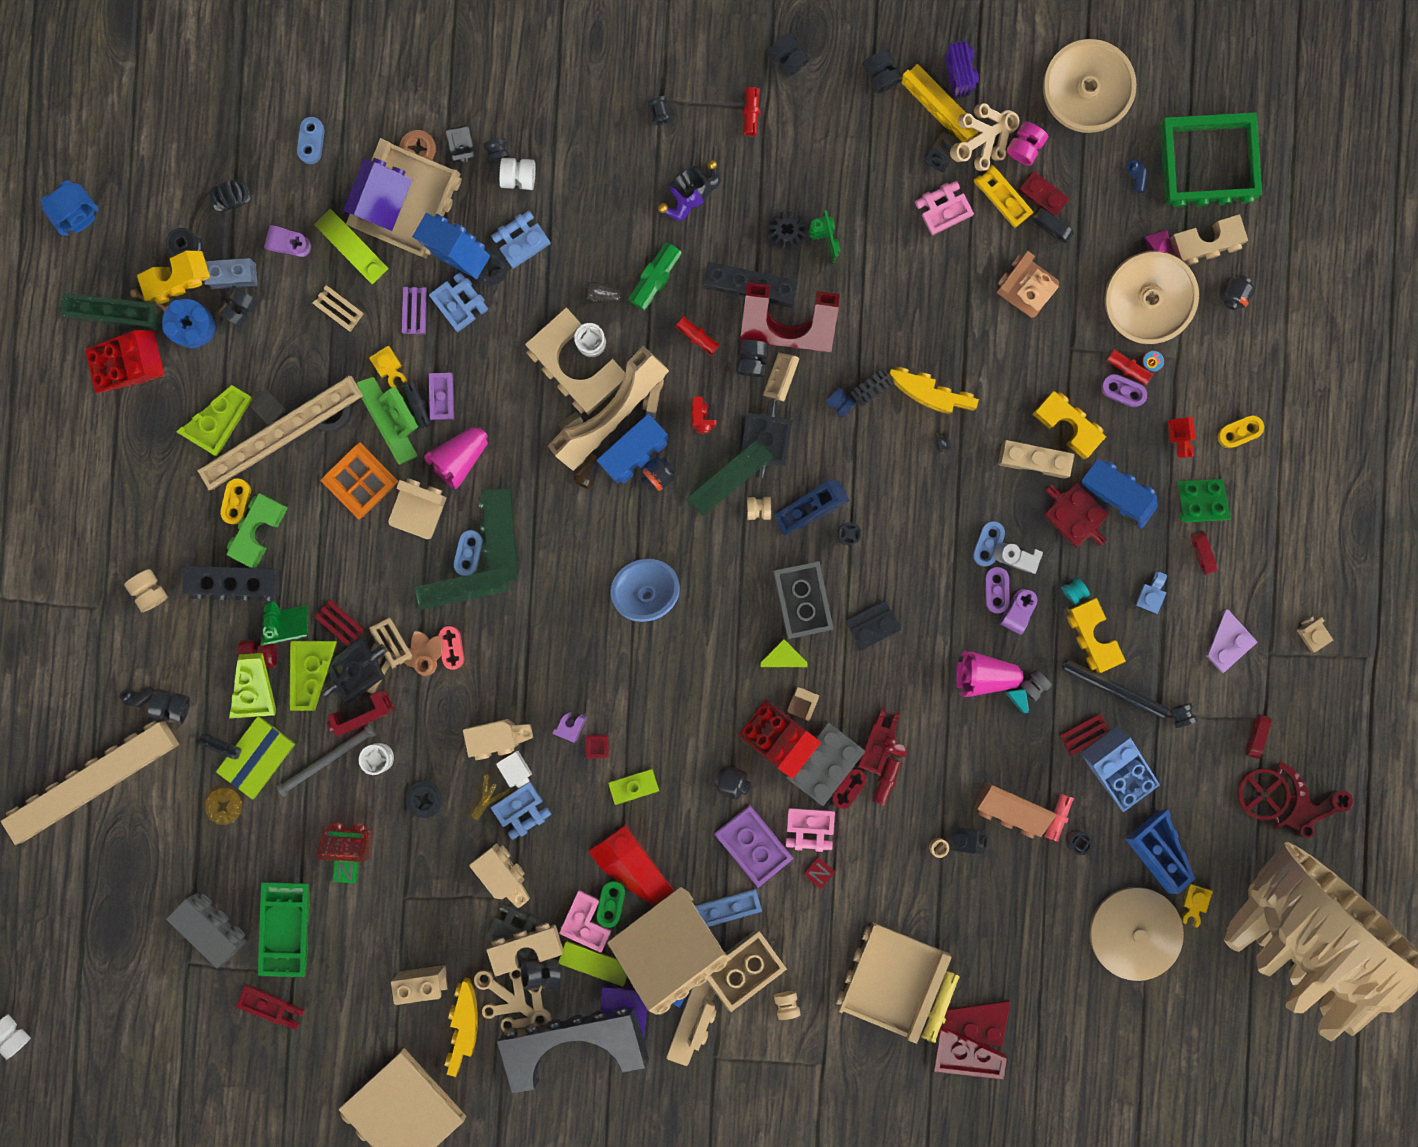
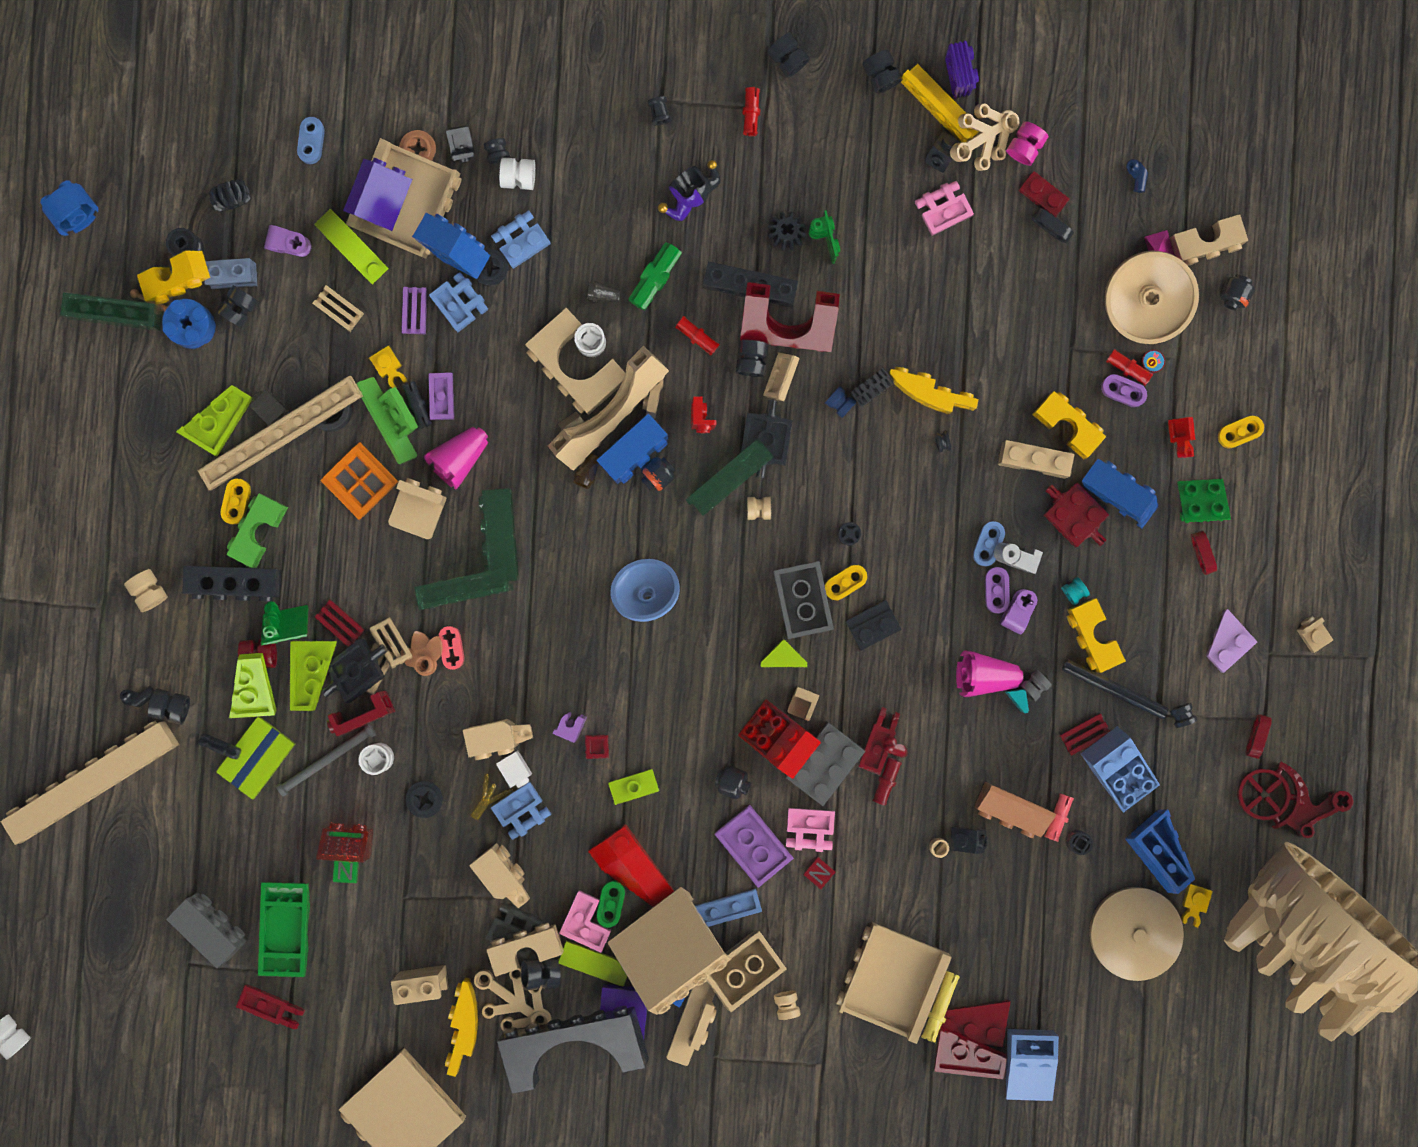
(124, 361): red slope -> none
(234, 806): clear yellow gear -> none
(465, 552): medium blue plate -> none
(812, 506): dark blue slope -> none
(845, 582): none -> yellow plate
(854, 791): dark red beam -> none
(1003, 196): yellow plate -> none
(1010, 283): nougat bracket -> none
(1031, 1064): none -> medium blue slope
(1037, 289): light nougat brick -> none
(1089, 85): tan dish -> none
(1151, 596): medium blue plate -> none
(1210, 122): green window -> none

